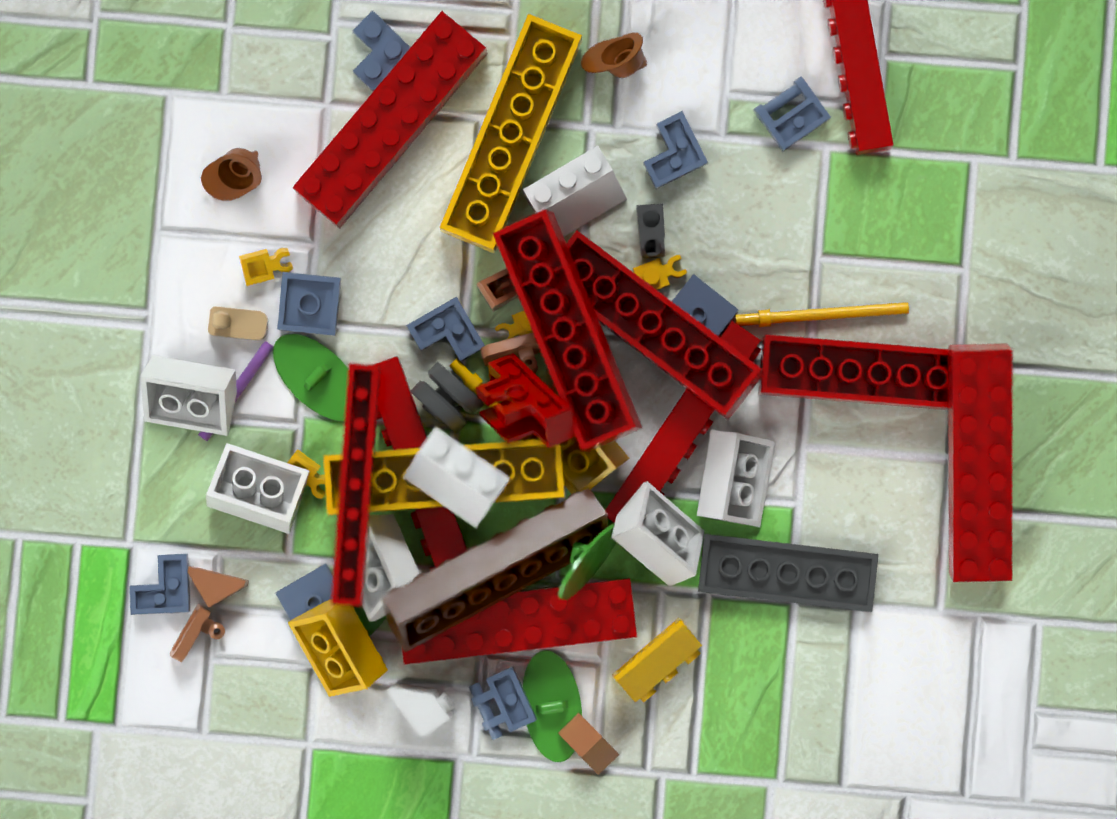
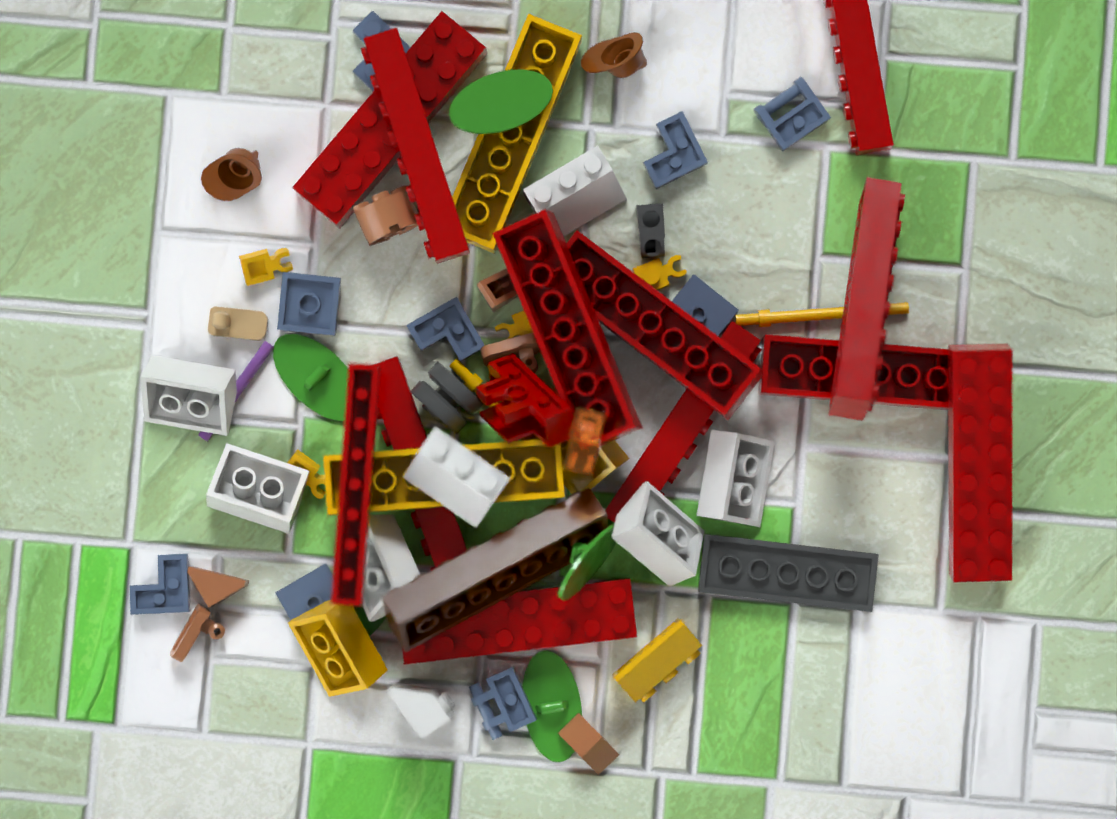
(386, 215): none -> nougat brick
(416, 146): none -> red brick
(500, 101): none -> bright green shield
(585, 441): none -> clear orange slope
(866, 299): none -> red brick

